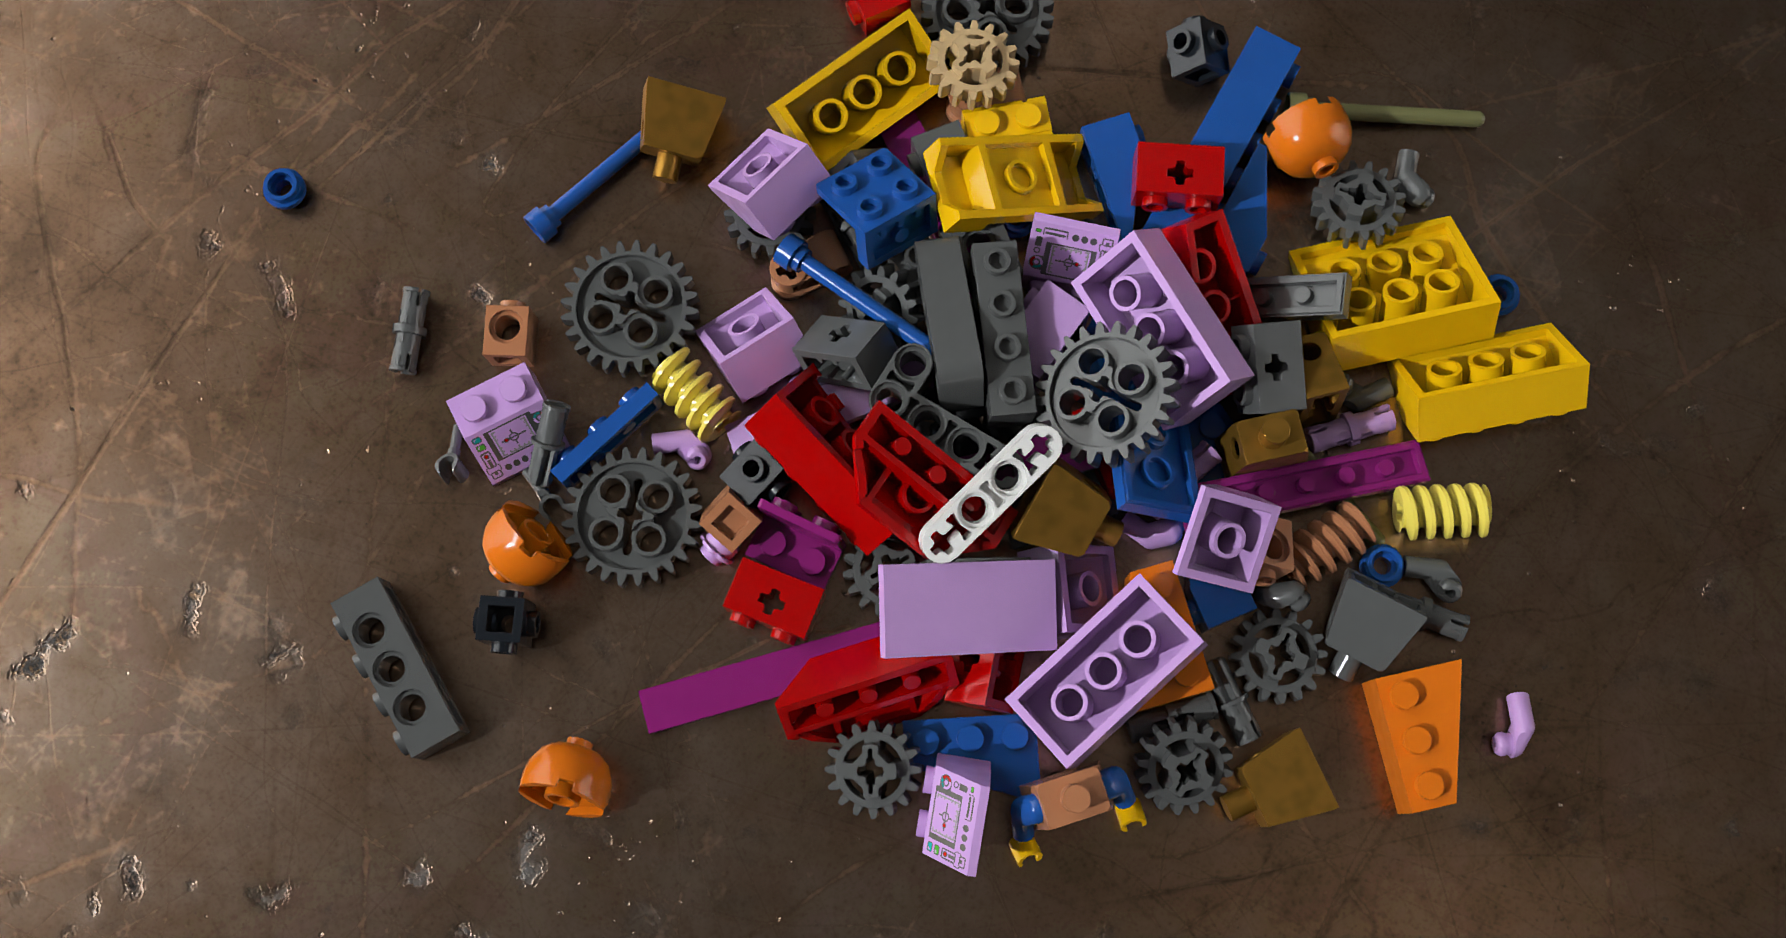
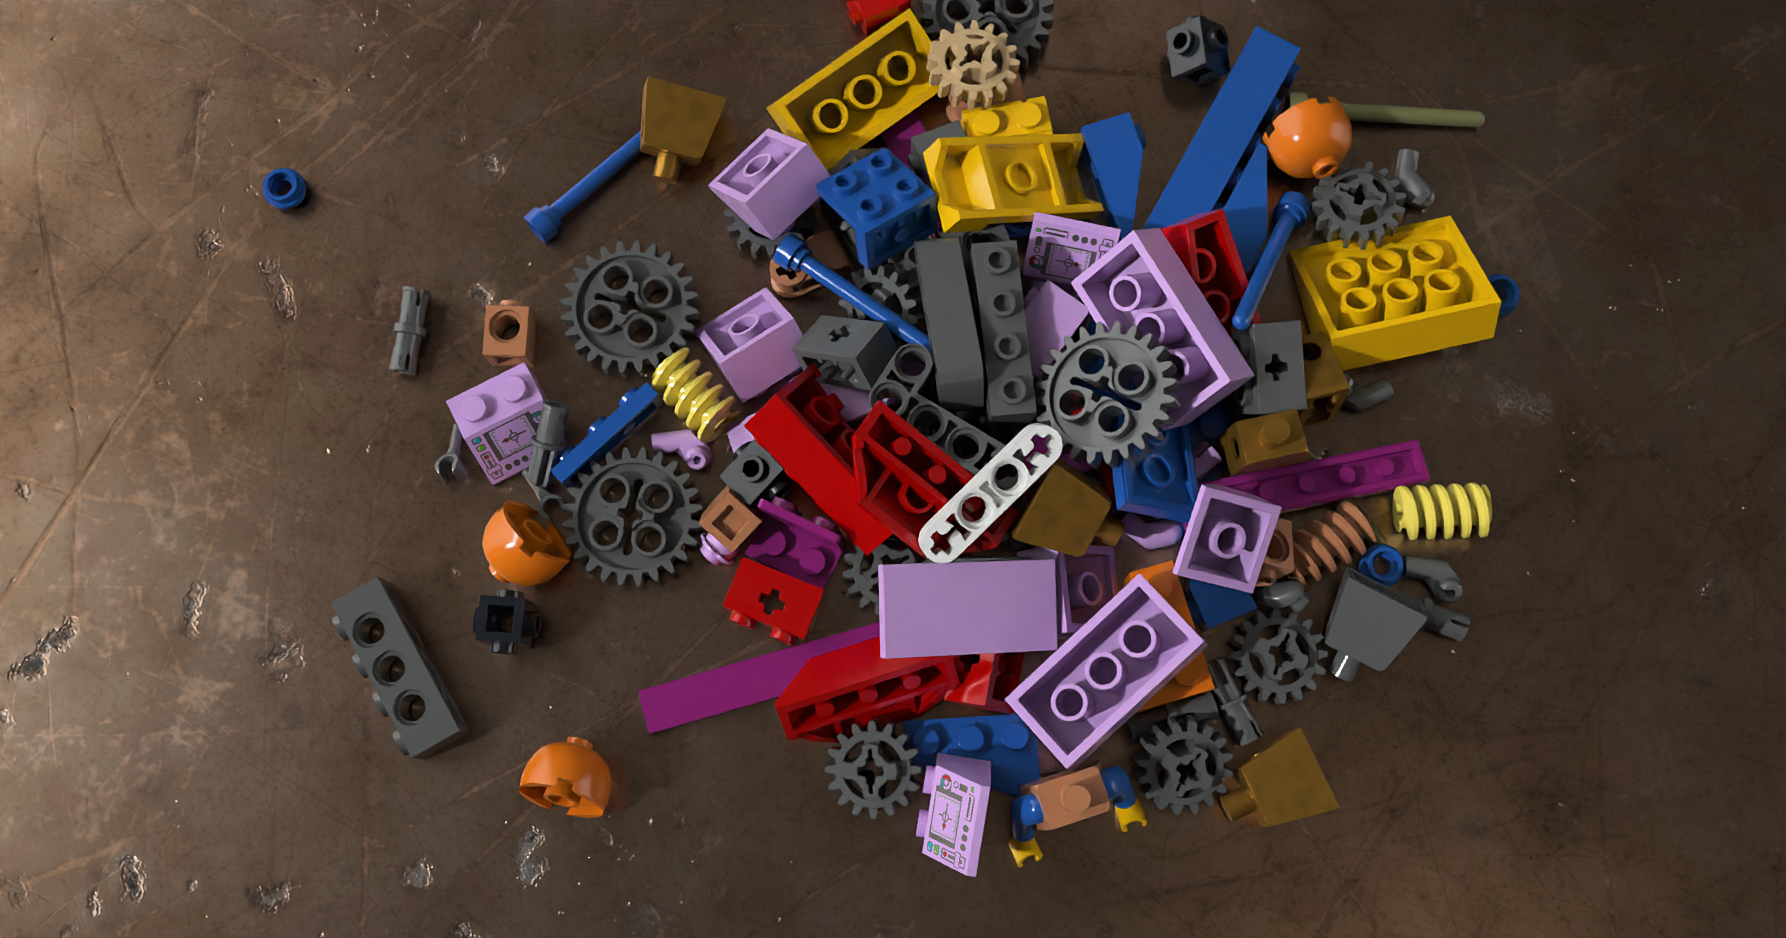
(1198, 169): red brick -> none
(1289, 214): none -> blue piece
(1302, 296): dark grey tile -> none
(1350, 428): lavender pin -> none
(1418, 733): orange wedge -> none
(1490, 383): yellow slope -> none
(1521, 727): lavender arm -> none

